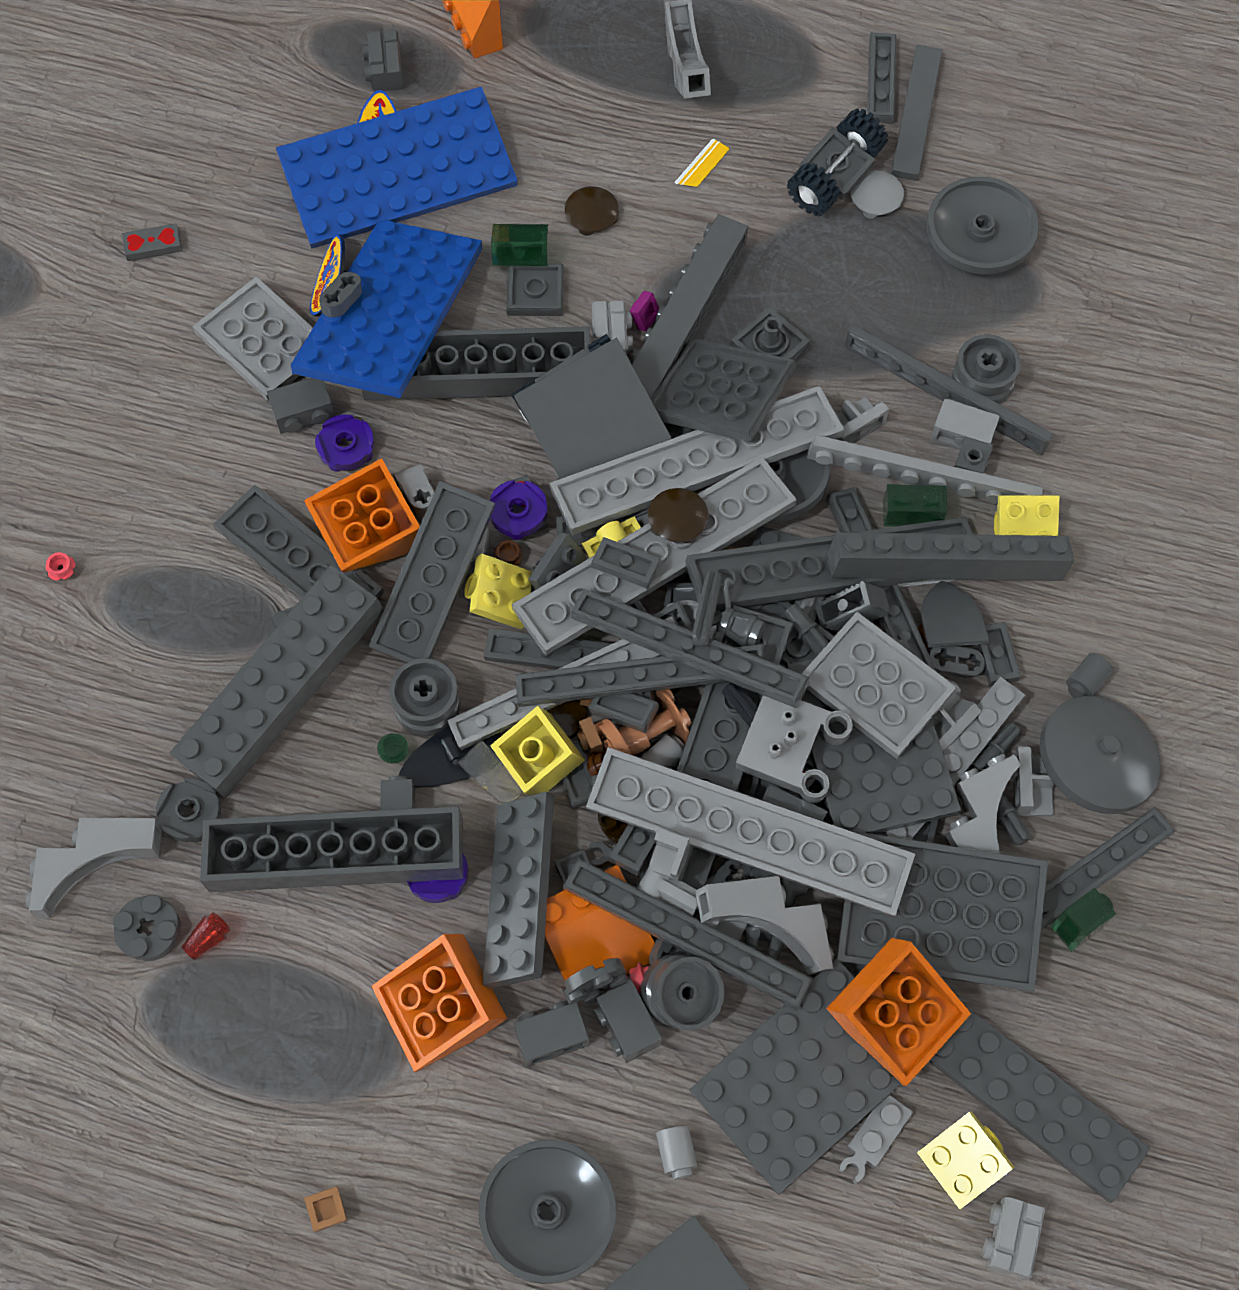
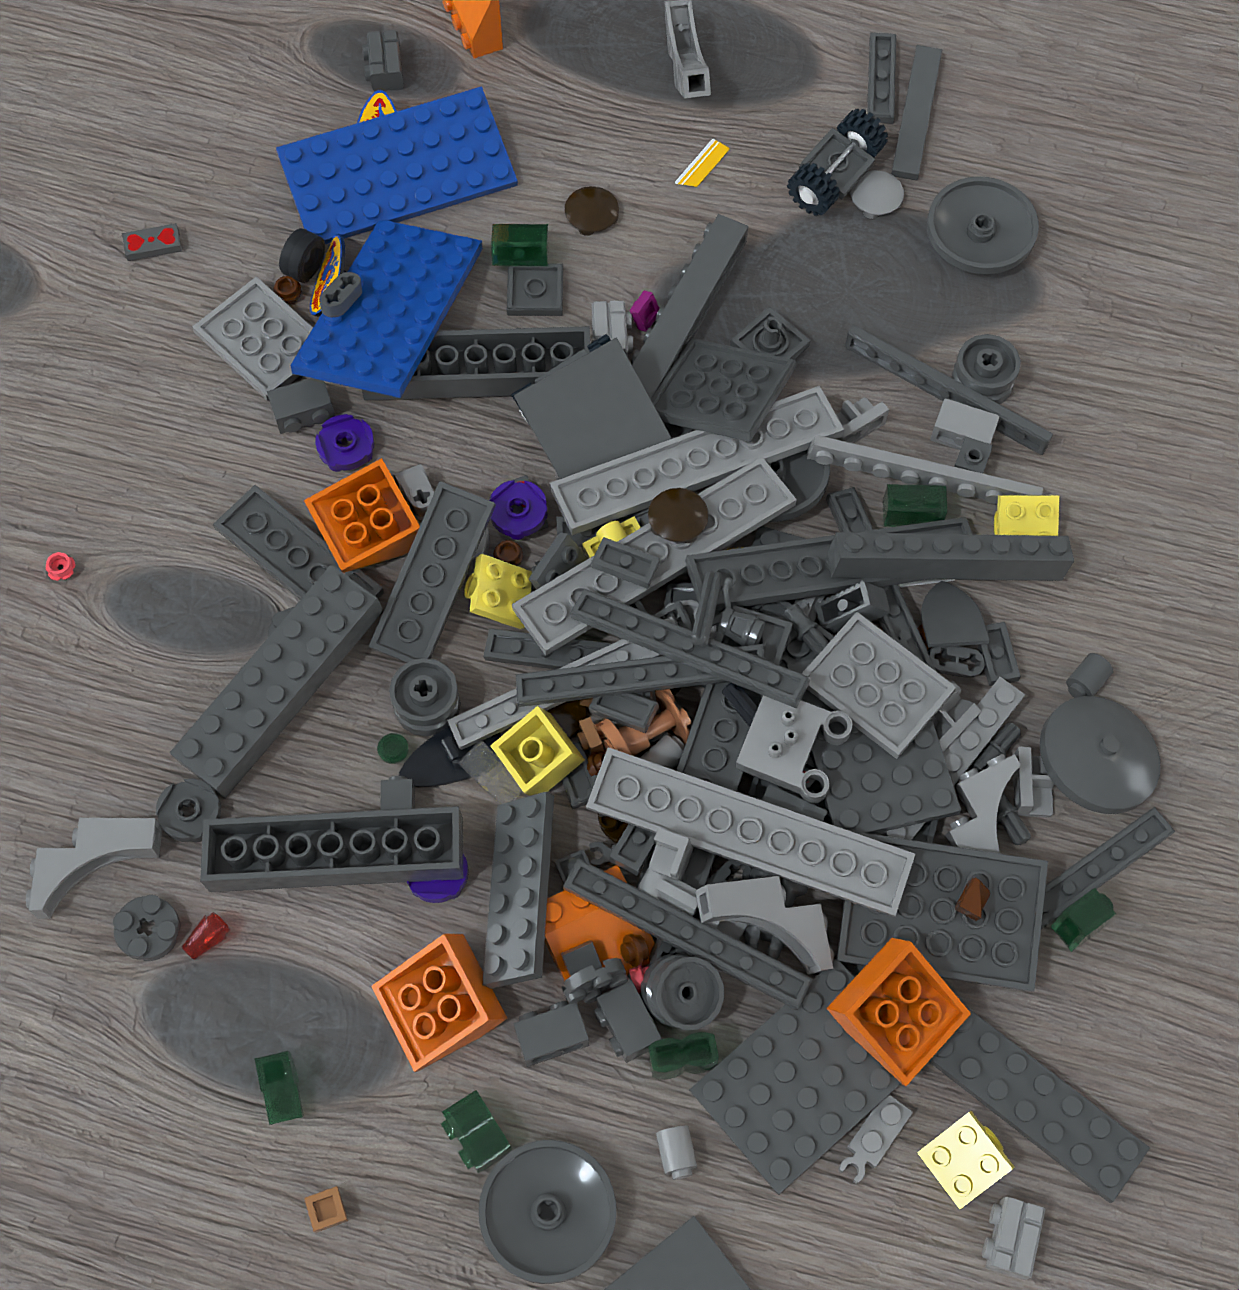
(279, 1087): none -> clear green brick
(287, 289): none -> reddish brown plate
(302, 255): none -> black tyre
(476, 1131): none -> clear green brick
(581, 957): none -> dark grey tile
(634, 950): none -> reddish brown plate
(673, 1056): none -> clear green brick
(973, 899): none -> reddish brown slope

